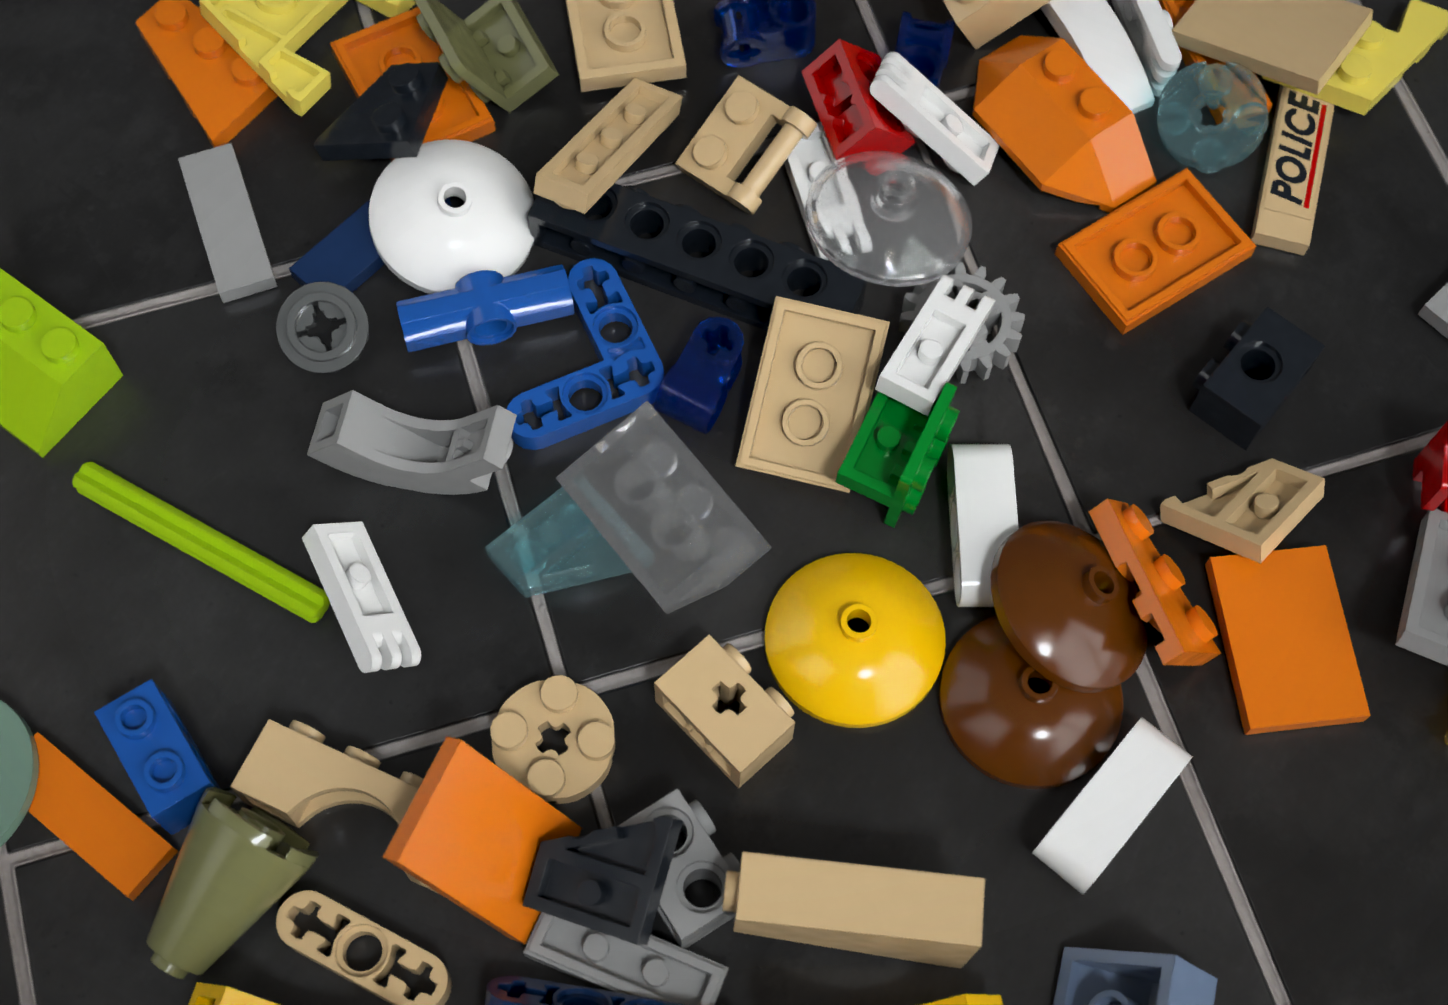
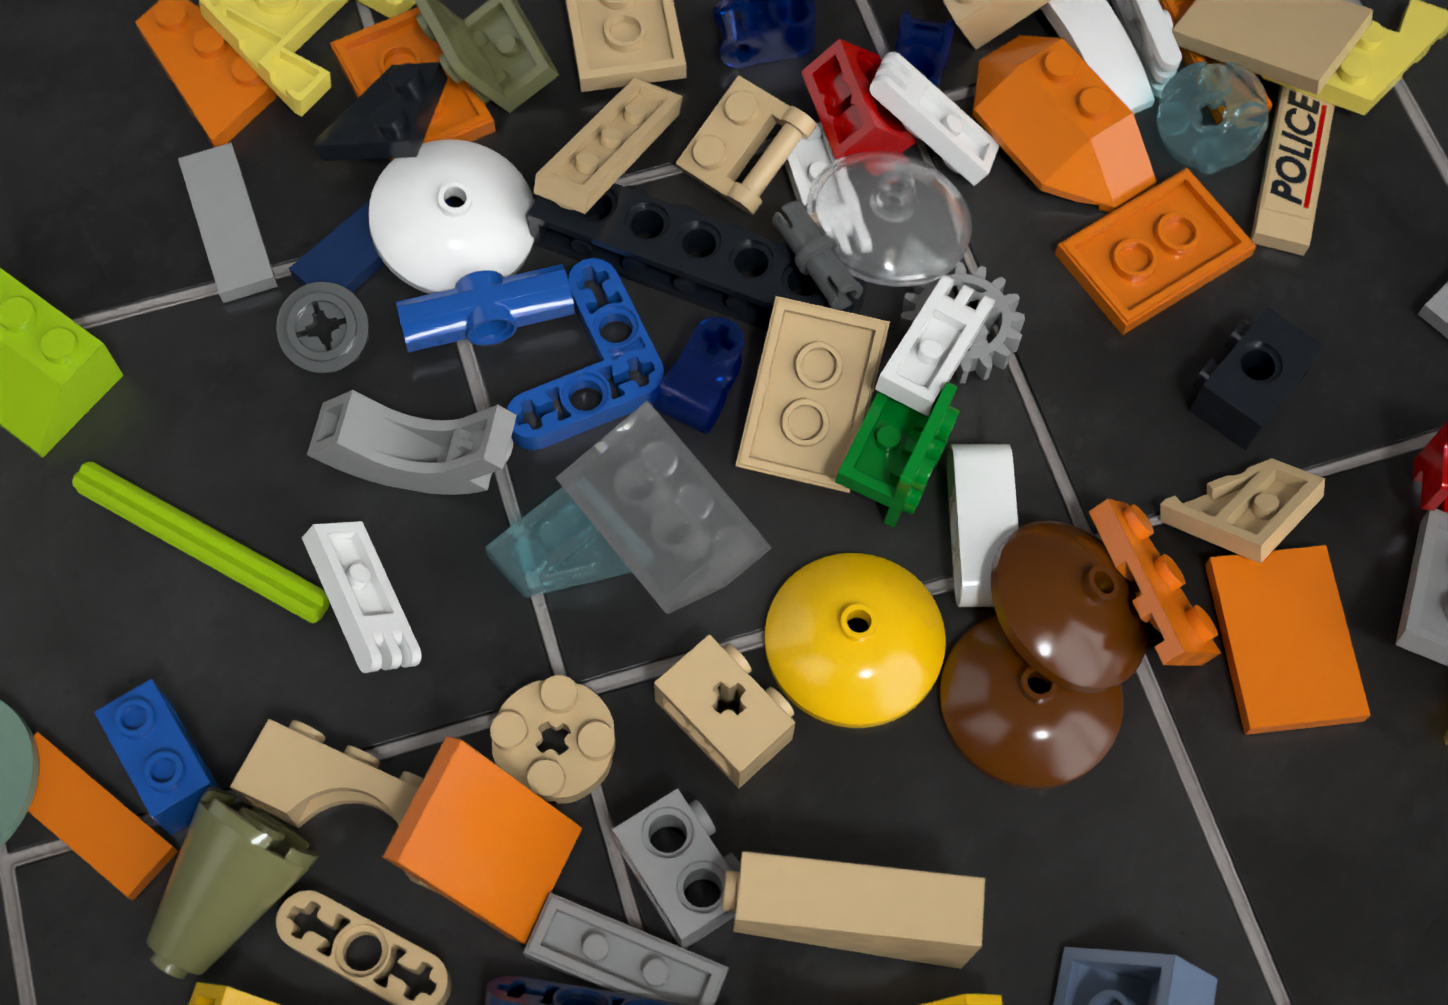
(606, 877): black wing -> none
(817, 255): none -> dark grey pin
(1112, 805): white beam -> none

